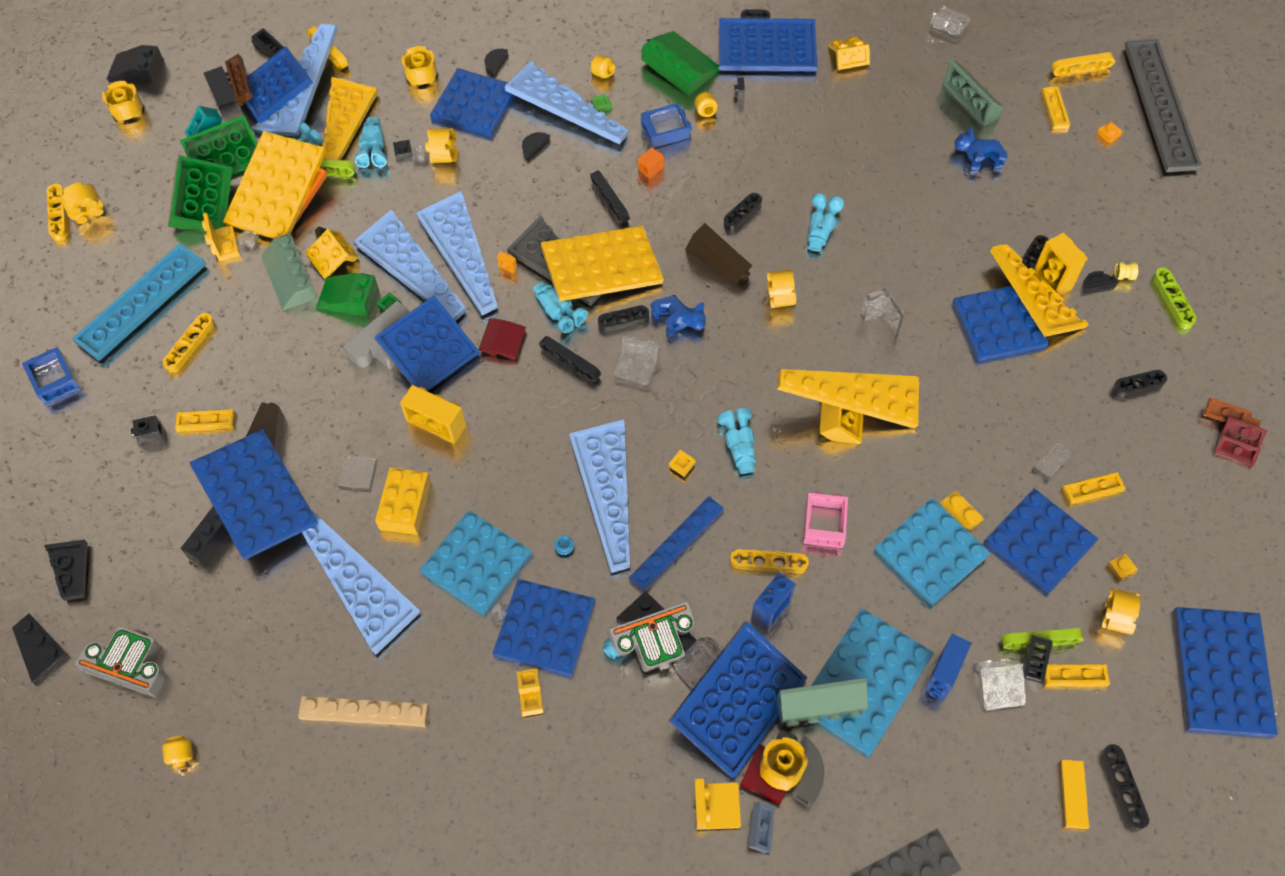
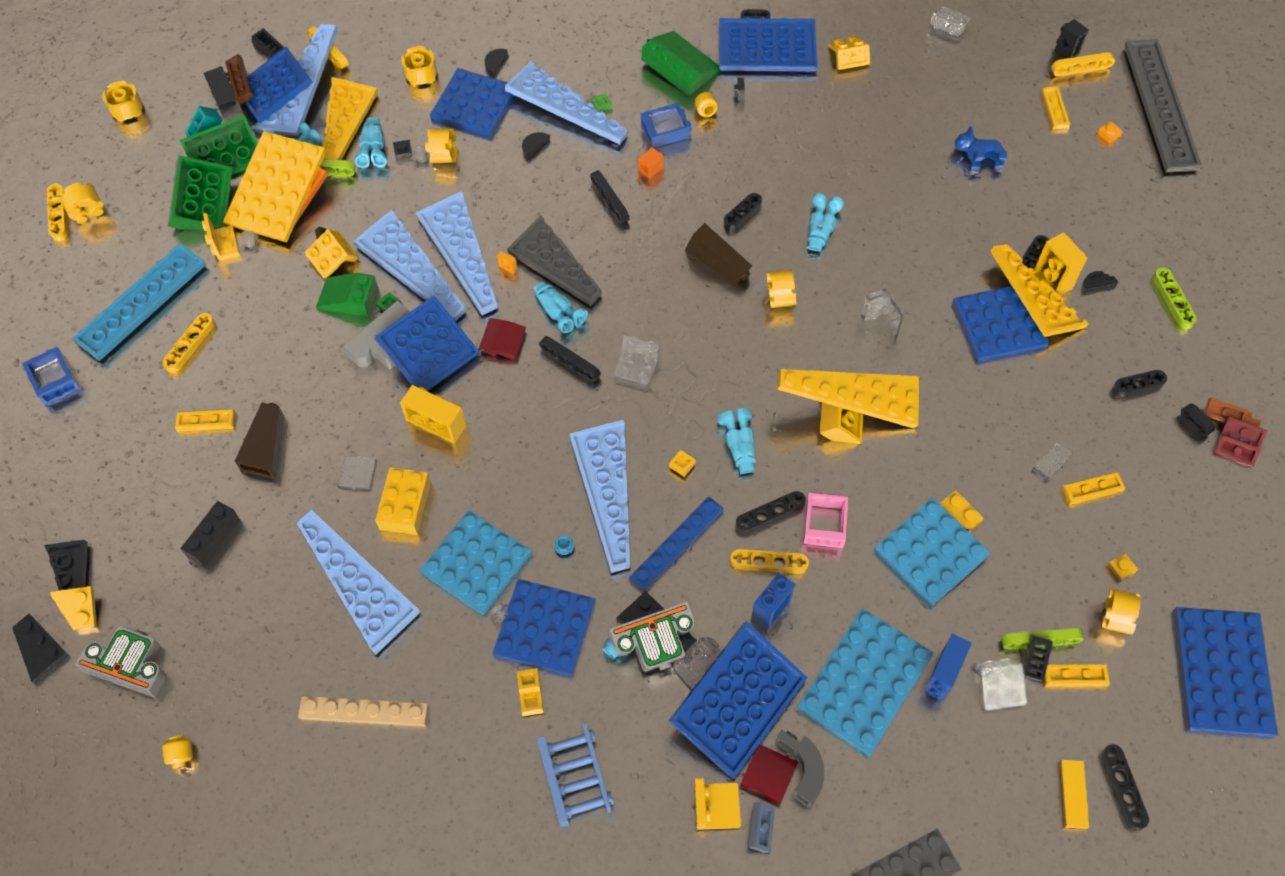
(77, 606): none -> yellow wing
(137, 65): black slope -> none
(147, 430): black brick -> none
(253, 494): blue plate -> none
(287, 273): sand green slope -> none
(554, 769): none -> medium blue fence
(601, 263): yellow plate -> none
(602, 66): yellow head -> none
(624, 312): black beam -> none
(679, 314): blue animal -> none
(772, 515): none -> black beam
(775, 772): yellow brick -> none
(822, 701): sand green slope -> none
(971, 93): sand green slope -> none
(1041, 540): blue plate -> none
(1071, 39): none -> black brick
(1127, 271): light yellow wheel -> none
(1197, 420): none -> black beam

